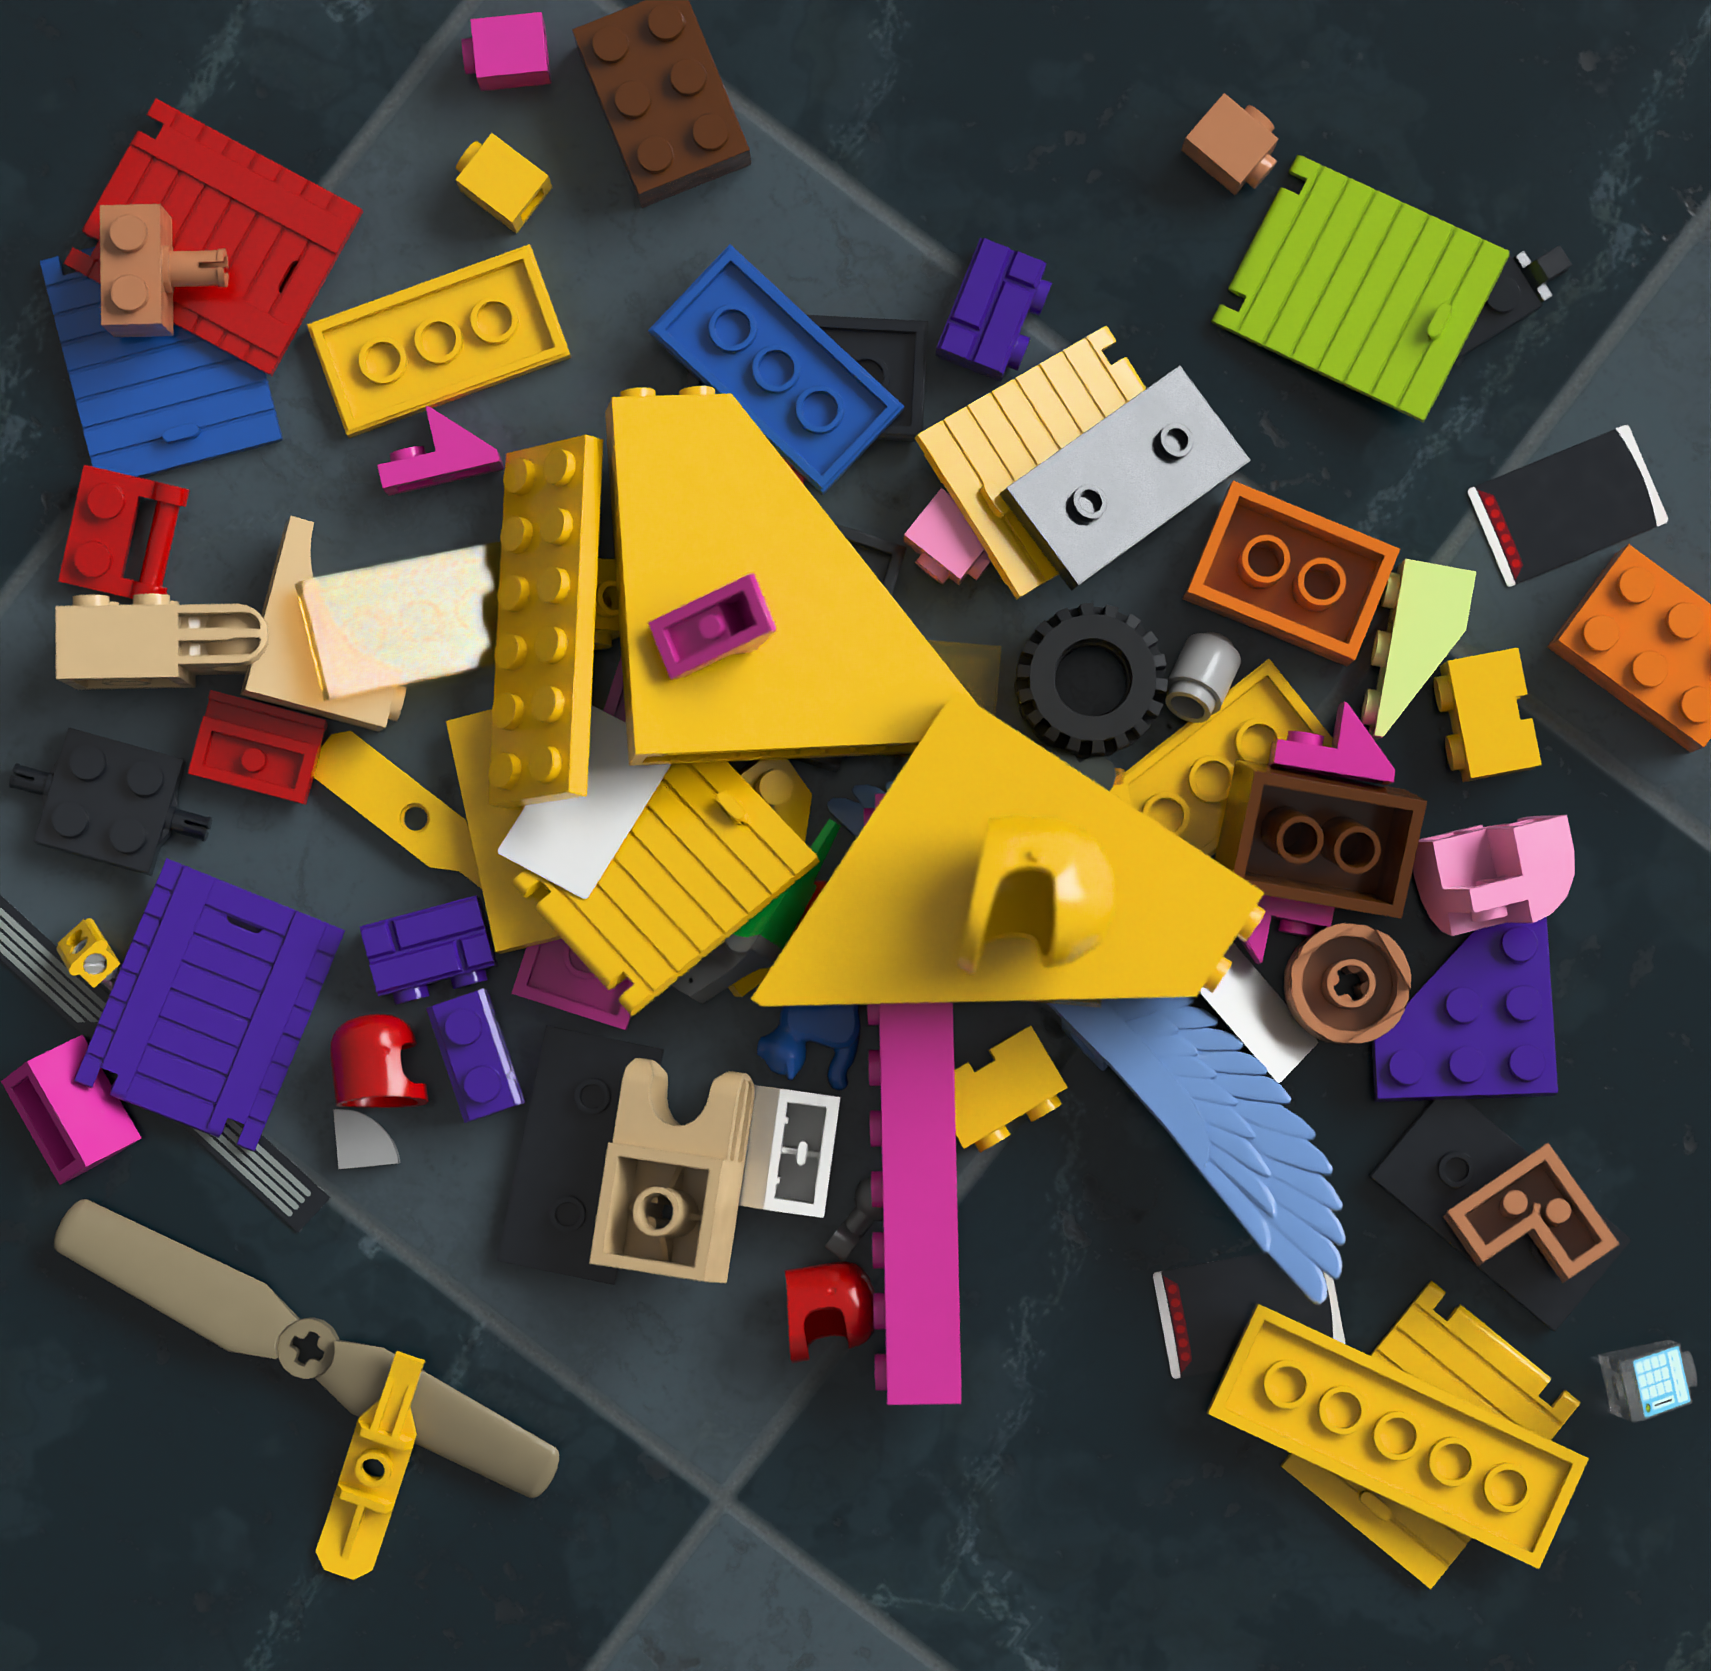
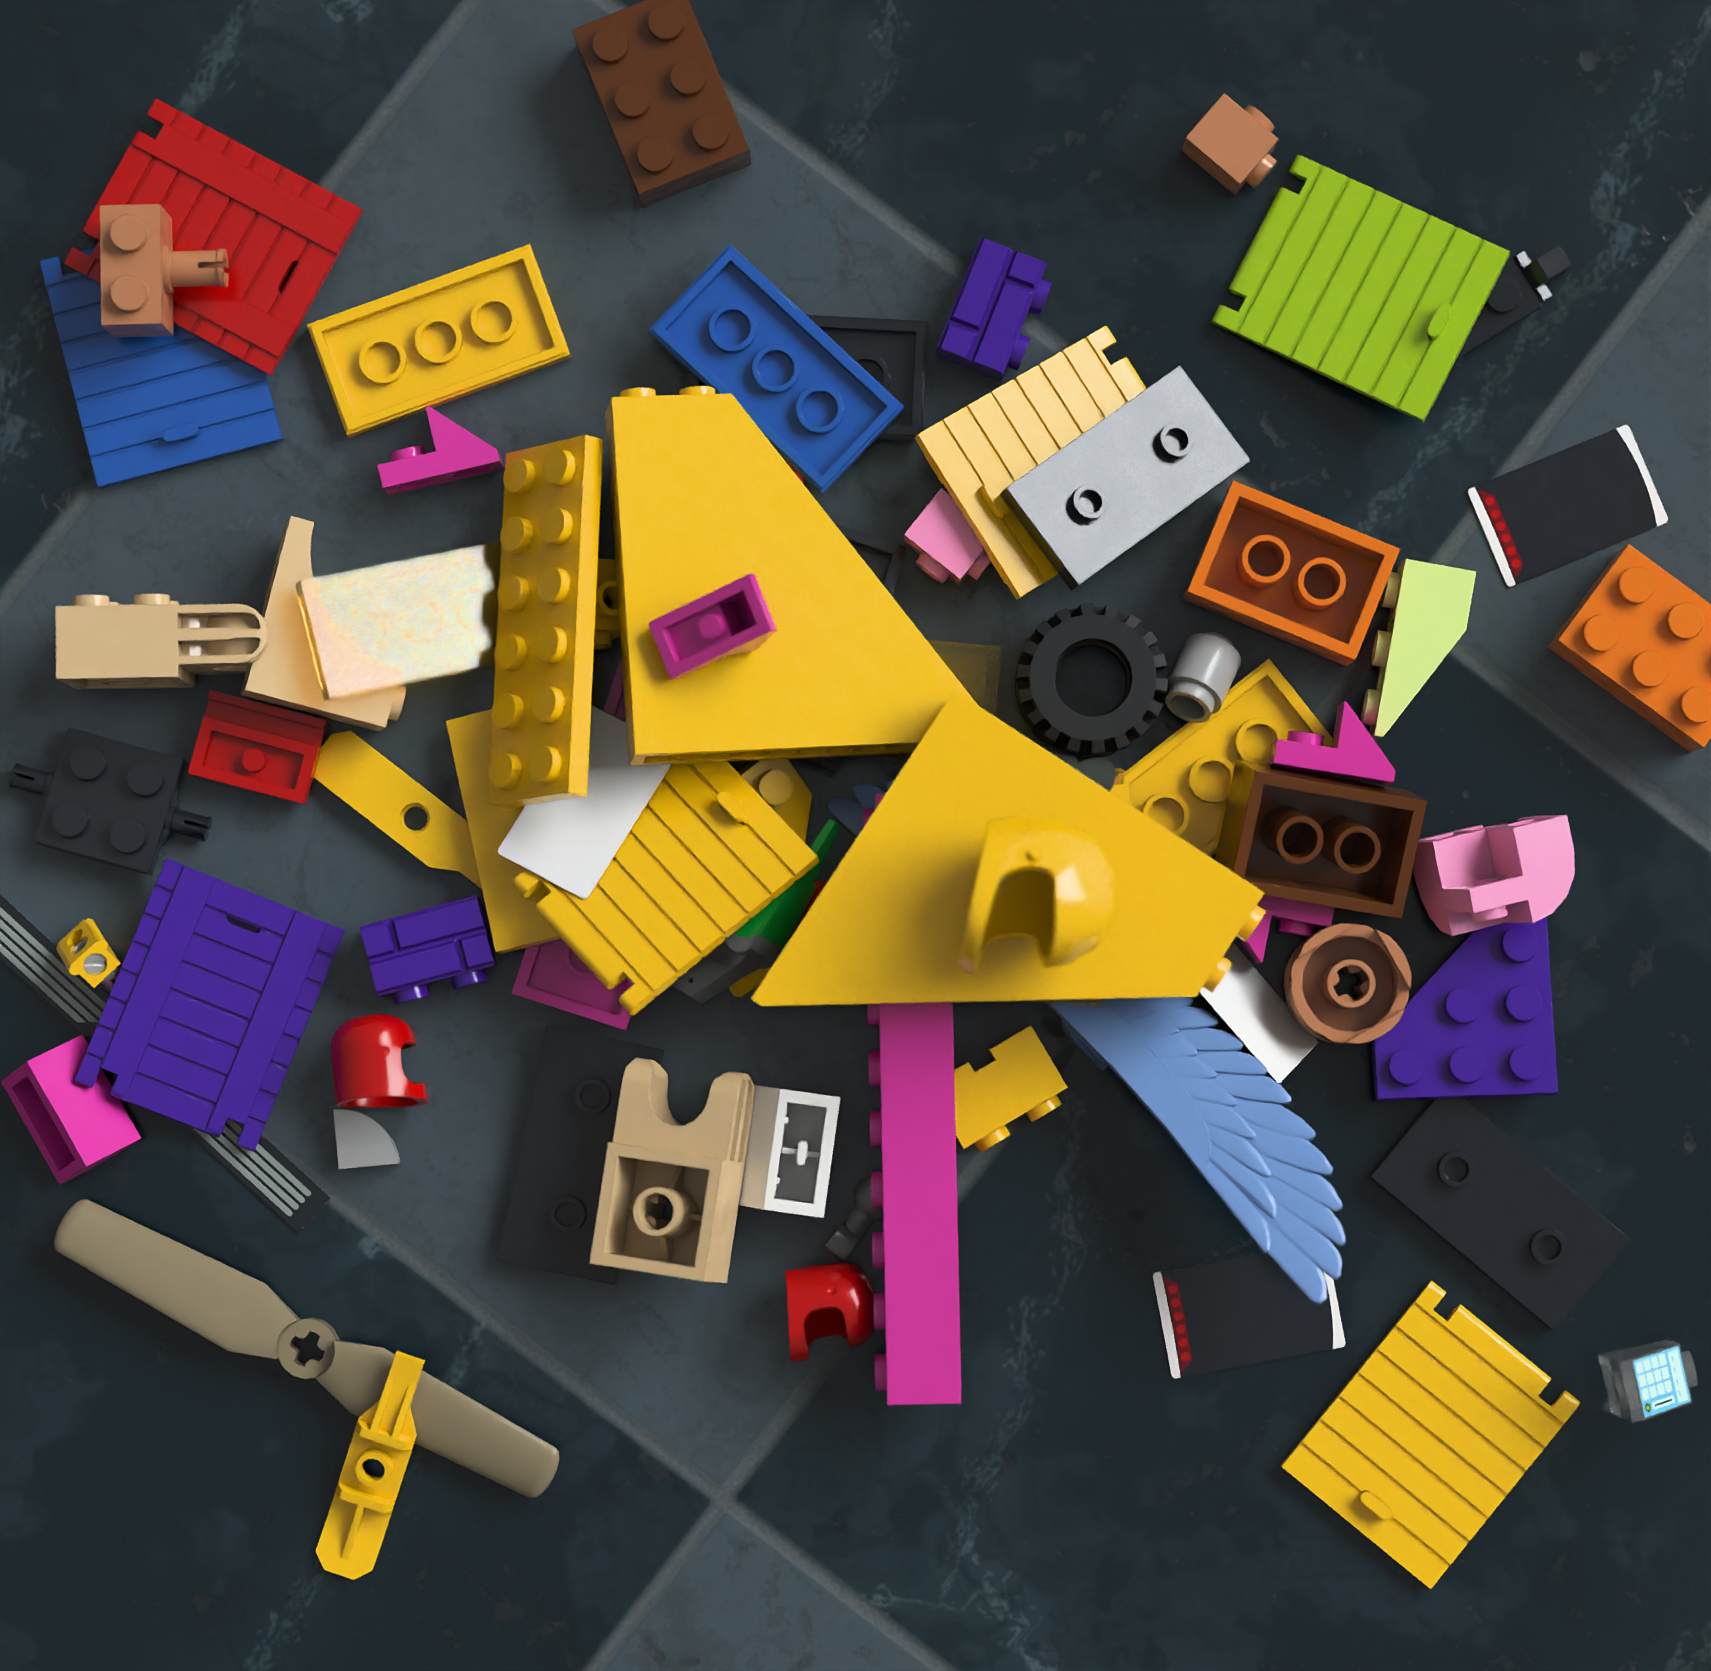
(104, 531): red plate -> none
(476, 1055): dark purple brick -> none
(502, 181): yellow brick -> none
(507, 51): dark pink brick -> none
(825, 1025): blue animal -> none
(1397, 1435): yellow plate -> none
(1485, 715): yellow brick -> none
(1537, 1200): nougat brick -> none

